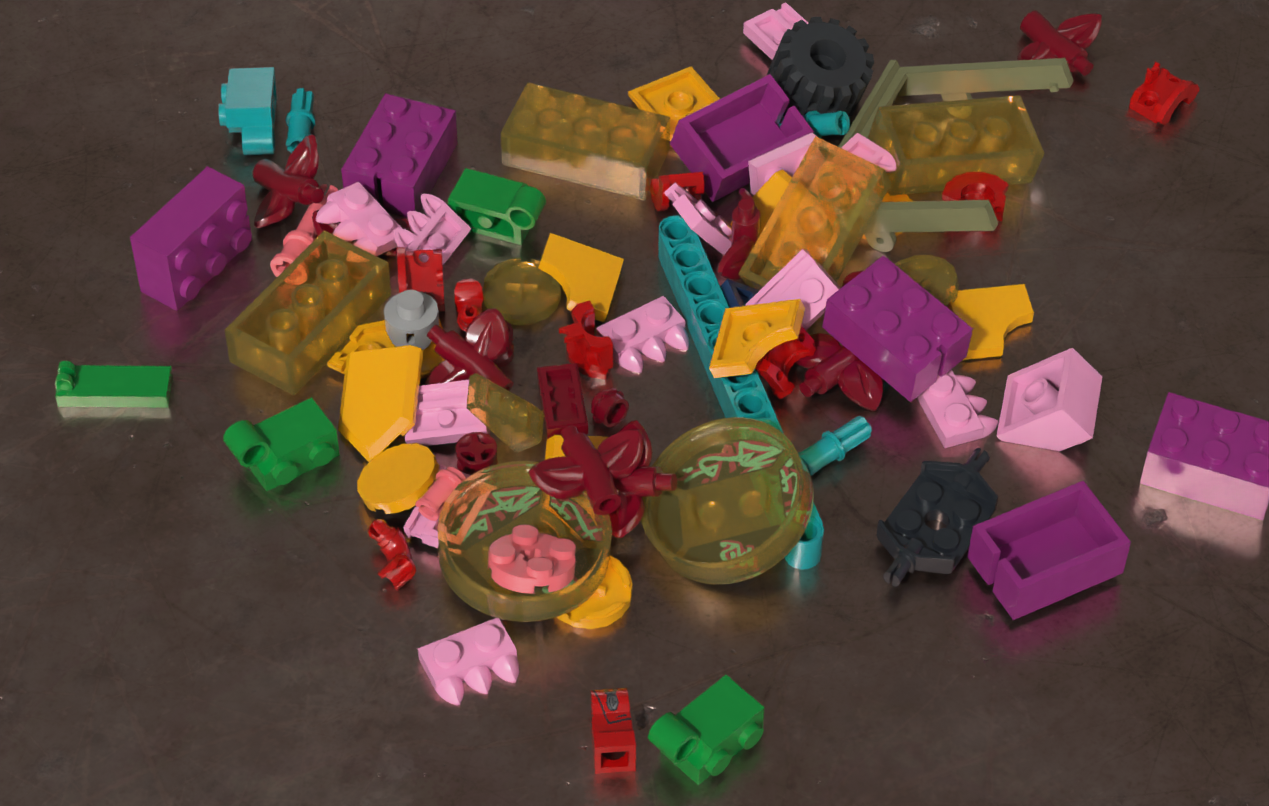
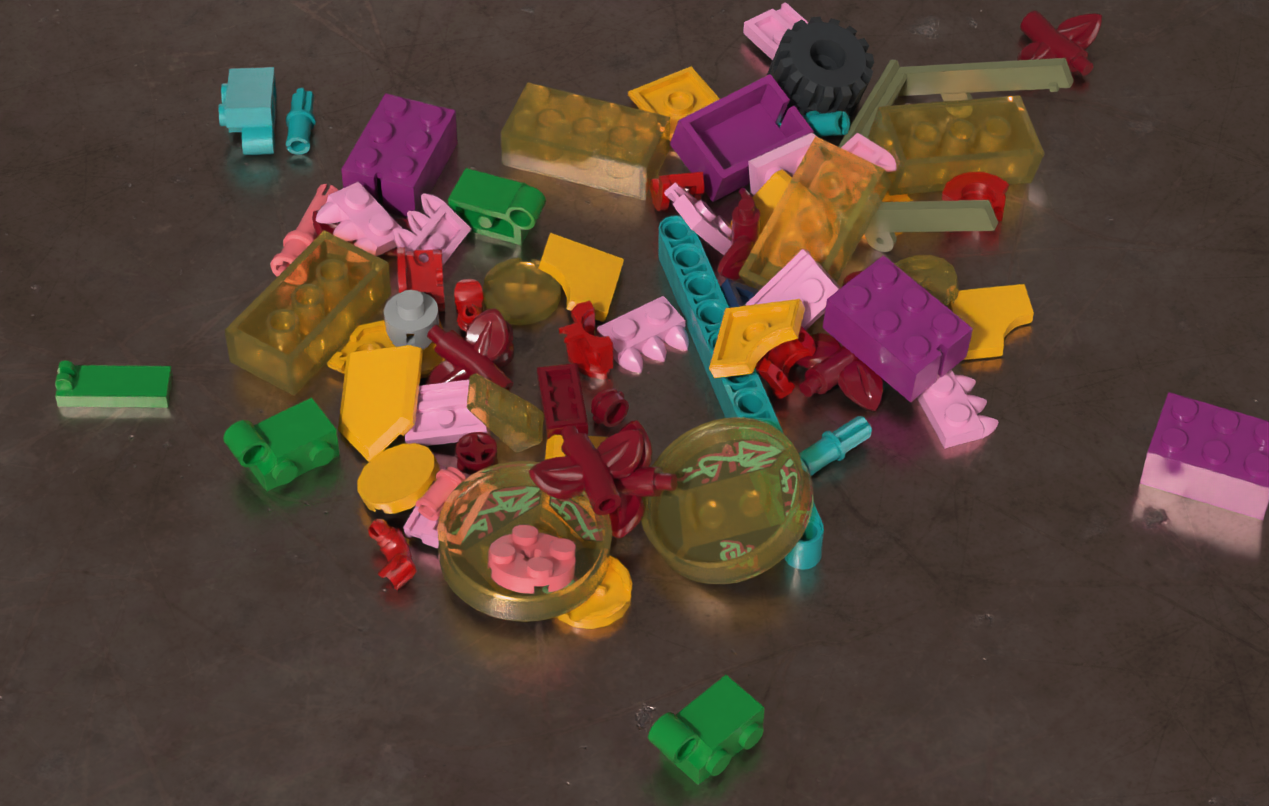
(191, 238): magenta piece -> none
(289, 184): dark red plant -> none
(469, 658): bright pink plate -> none
(612, 730): red leg -> none
(942, 493): black plate -> none
(1048, 549): magenta piece -> none
(1051, 403): bright pink slope -> none
(1161, 94): red piece -> none

